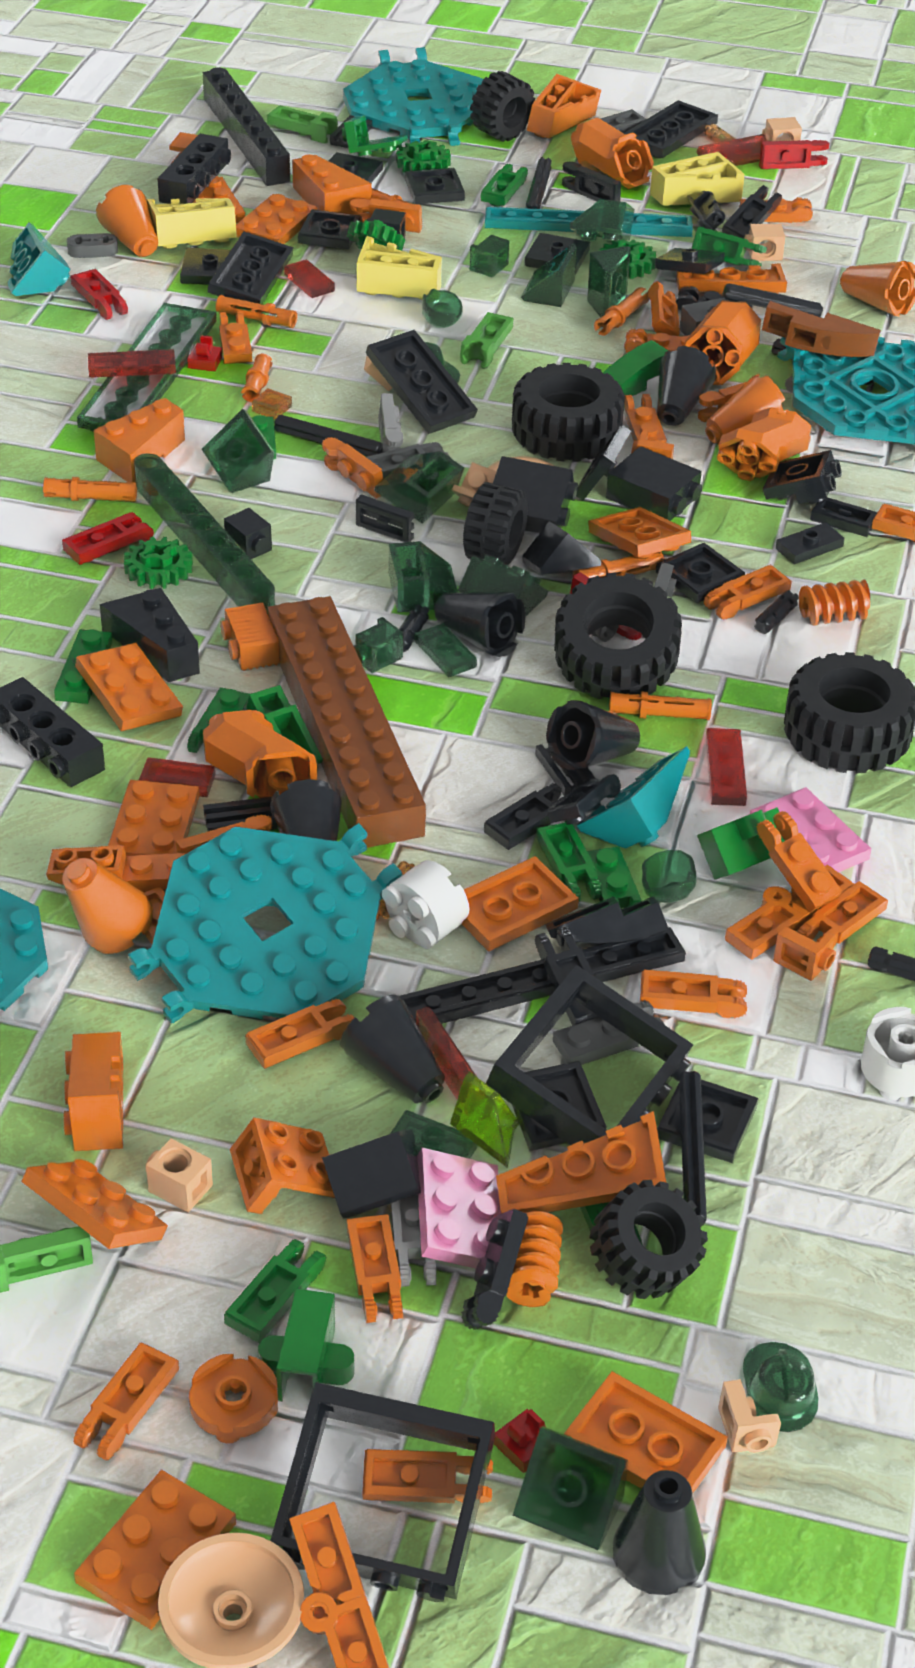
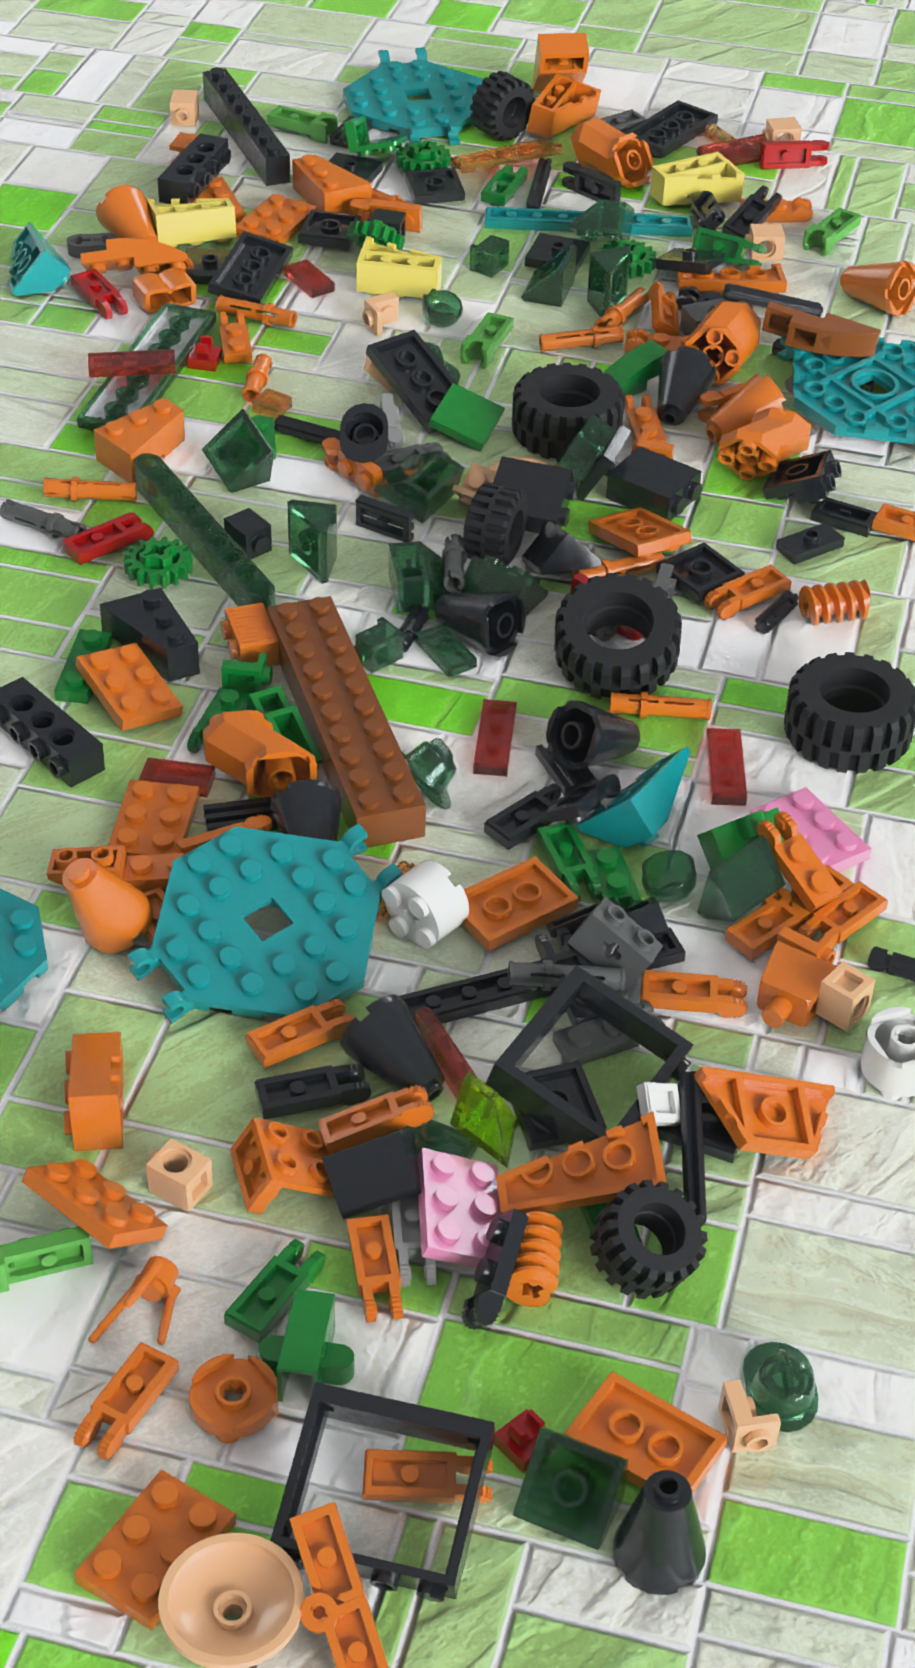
(53, 524): none -> dark grey pin
(142, 254): none -> orange slope
(151, 1284): none -> orange plant
(169, 286): none -> orange brick
(184, 107): none -> light nougat brick
(246, 676): none -> green bracket
(311, 1090): none -> black hinge
(313, 536): none -> clear green slope
(364, 433): none -> black piece
(376, 1118): none -> orange hinge
(380, 311): none -> light nougat bracket
(432, 770): none -> clear green piece
(454, 559): none -> dark grey pin
(466, 416): none -> green tile
(495, 738): none -> clear red tile
(508, 154): none -> clear orange wing
(520, 974): none -> dark grey pin
(562, 55): none -> orange slope
(581, 338): none -> orange pin
(586, 447): none -> clear green brick
(615, 941): none -> dark grey brick
(662, 1099): none -> white tile
(741, 882): none -> clear green slope
(768, 1111): none -> orange wing
(791, 986): none -> orange torso
(830, 230): none -> bright green plate
(845, 996): none -> light nougat brick

